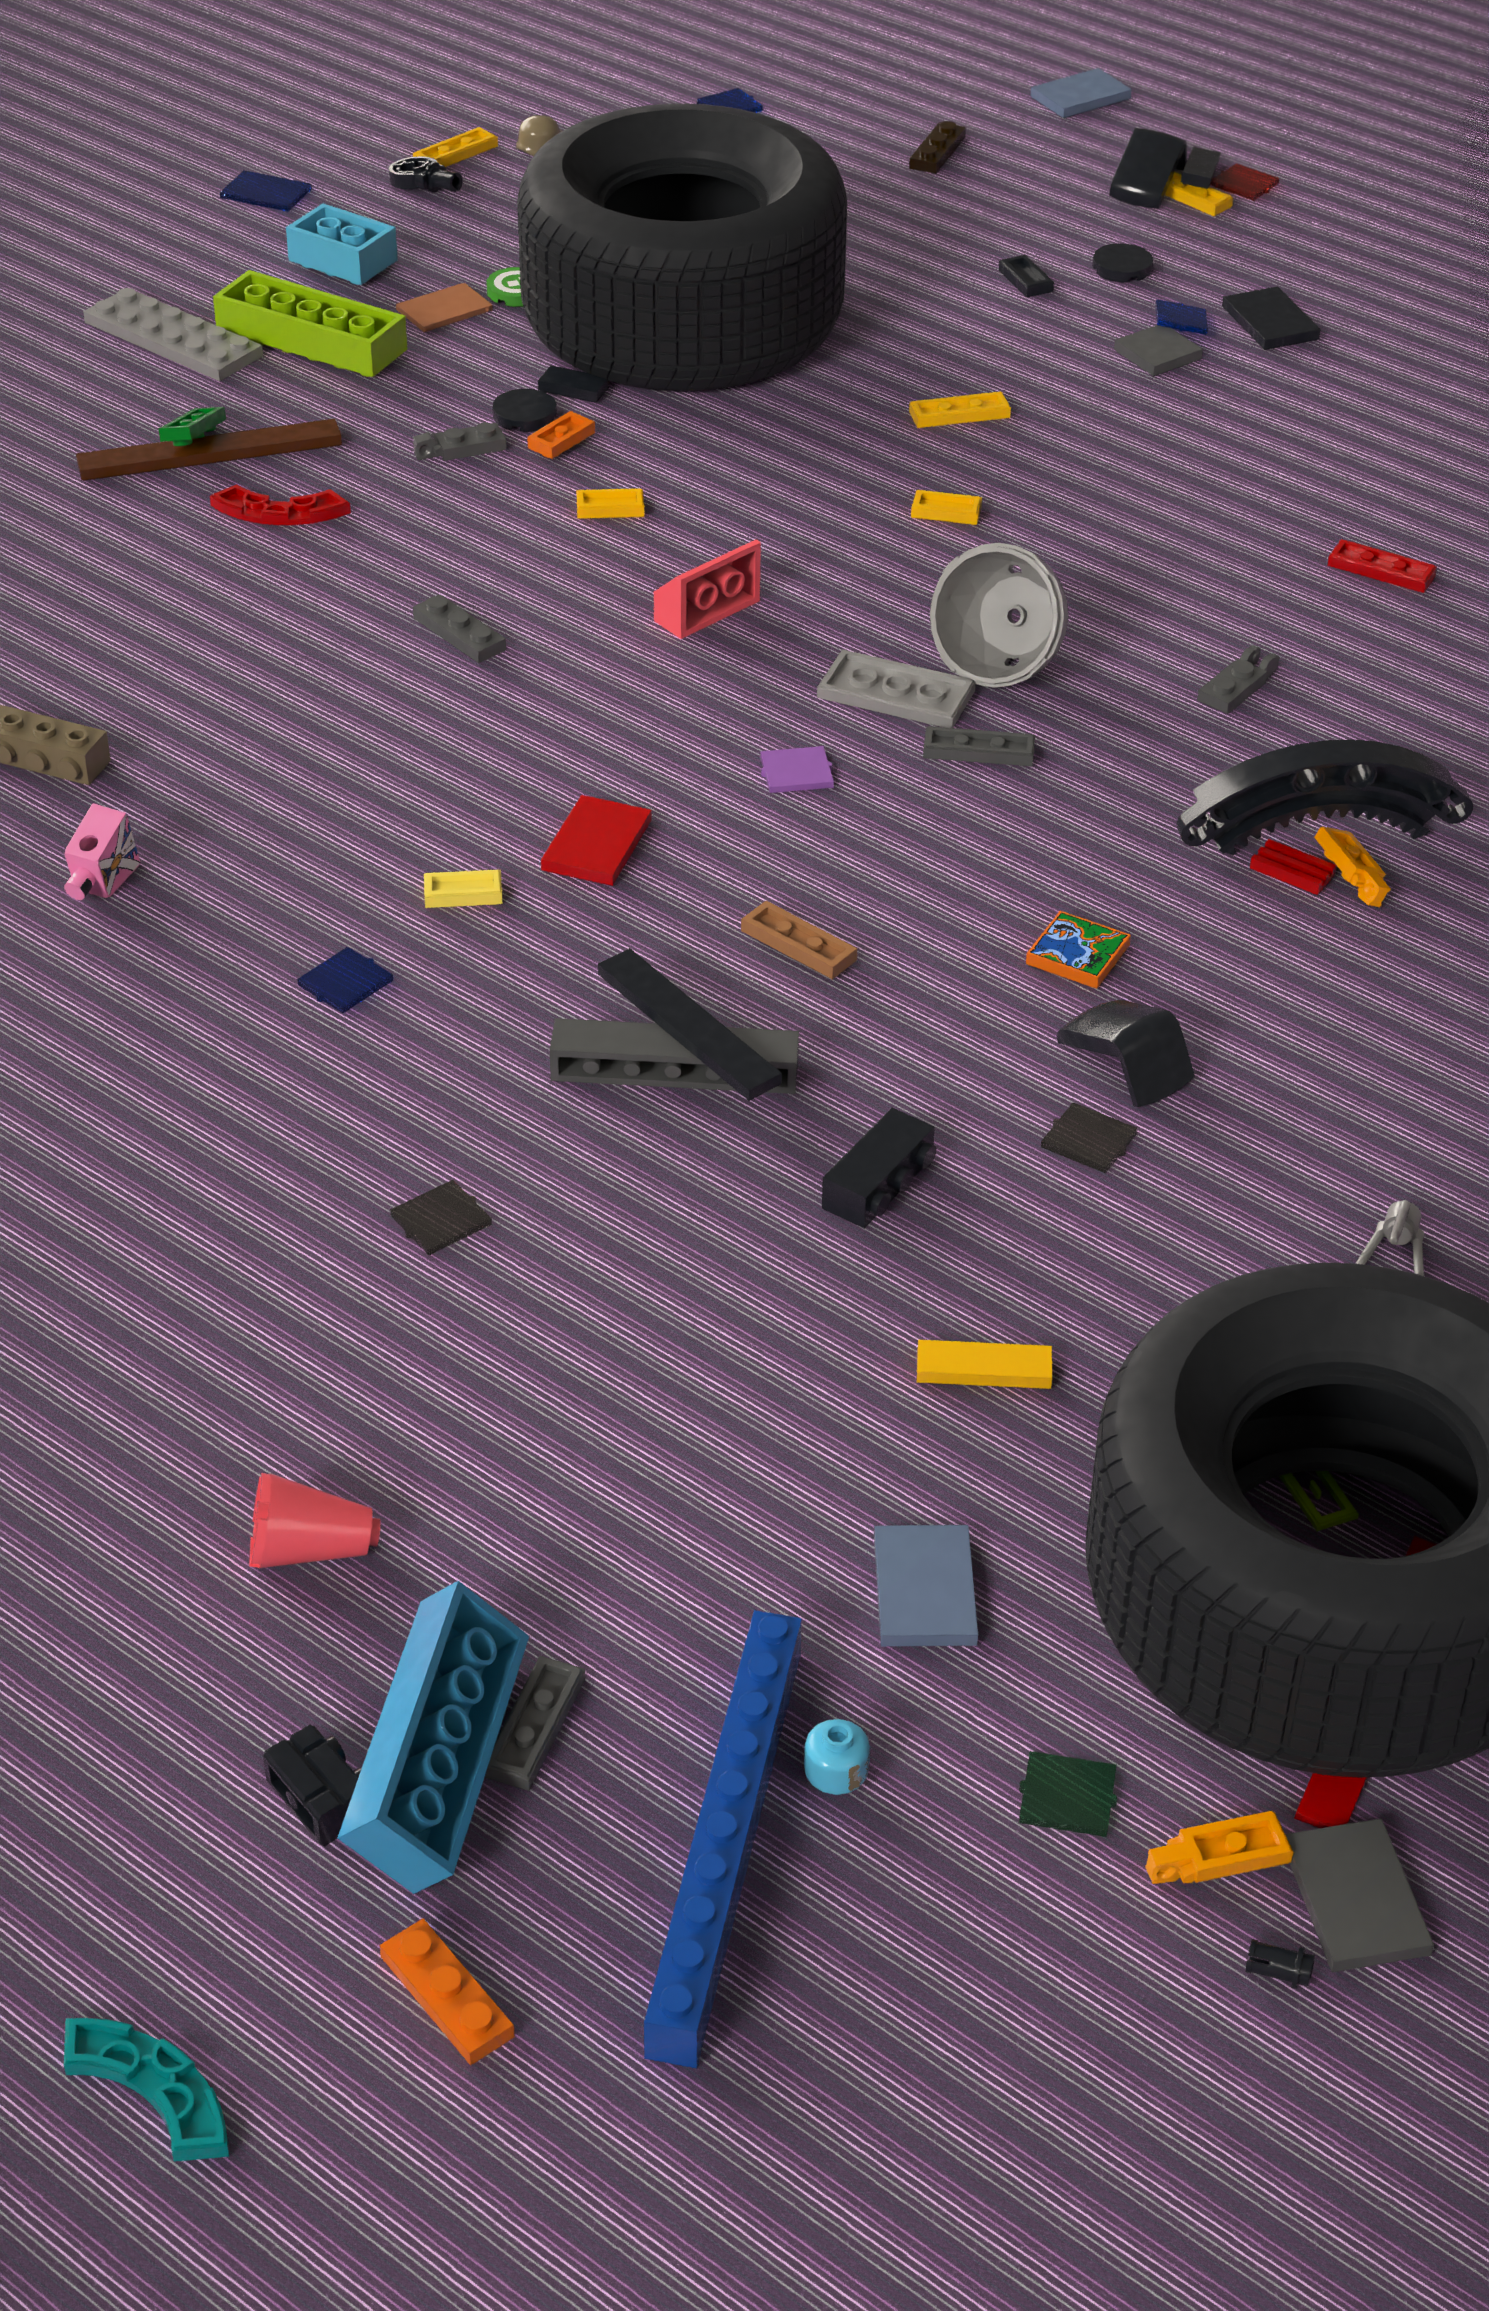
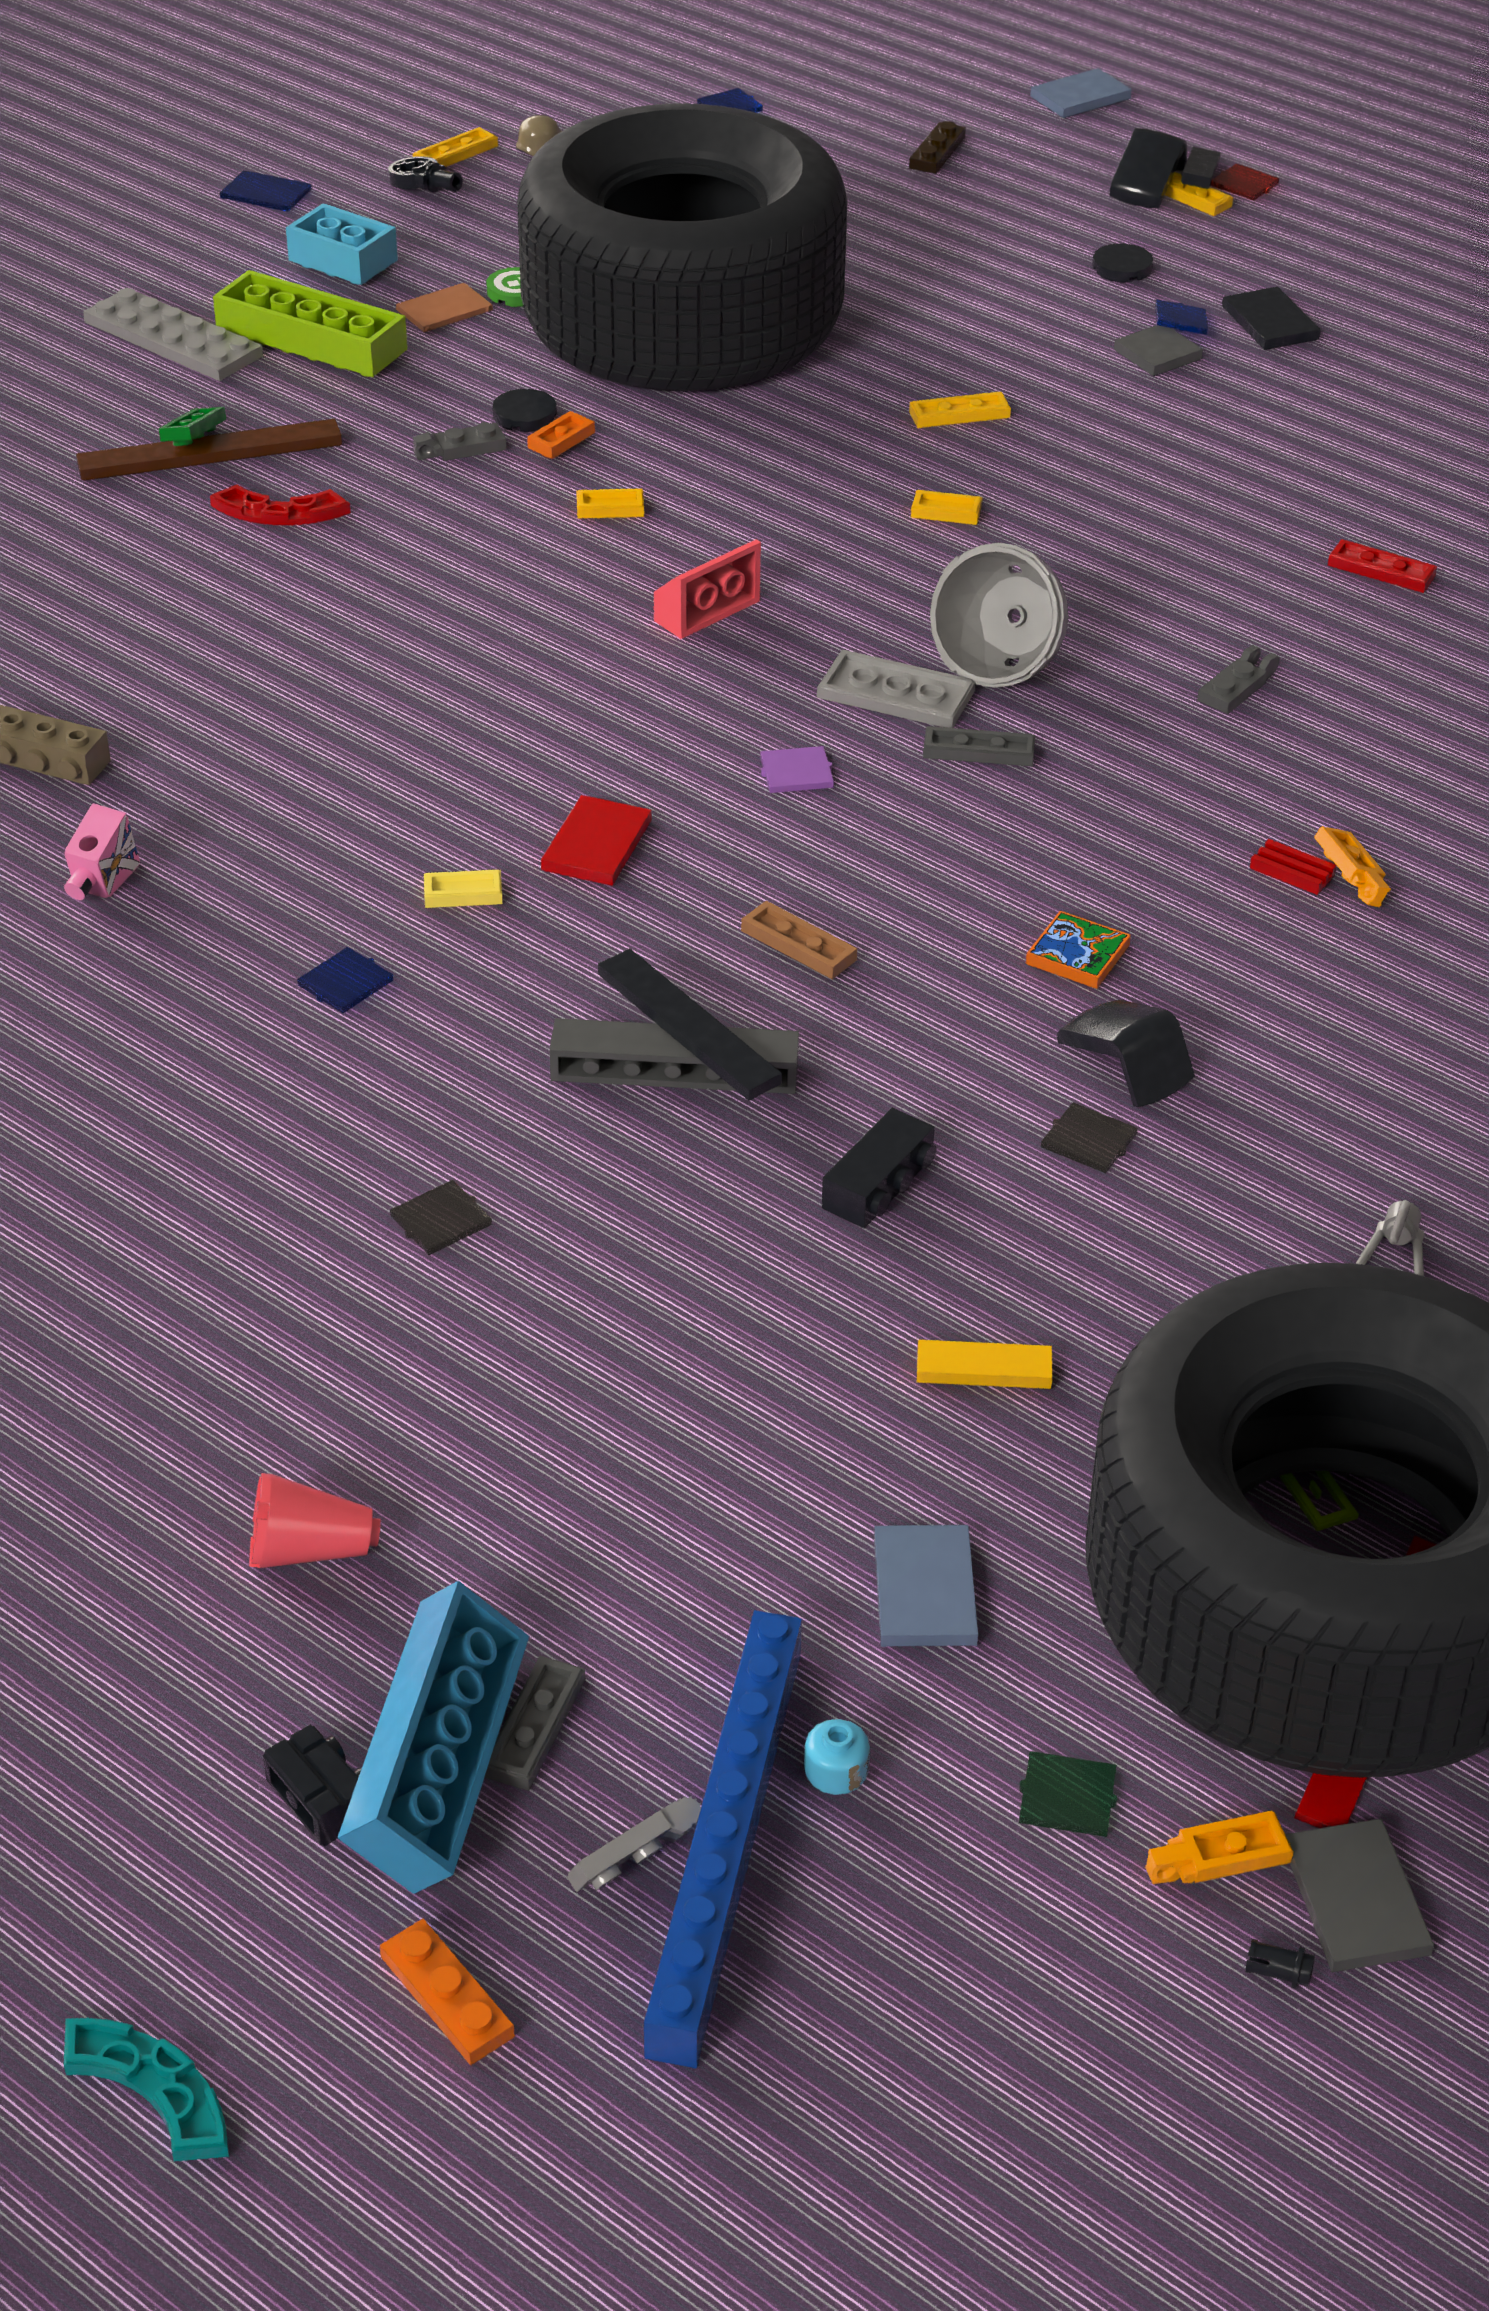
(459, 628): dark grey plate -> none
(573, 384): black tile -> none
(638, 1842): none -> light grey hinge
(1026, 276): black tile -> none
(1326, 778): black gear -> none

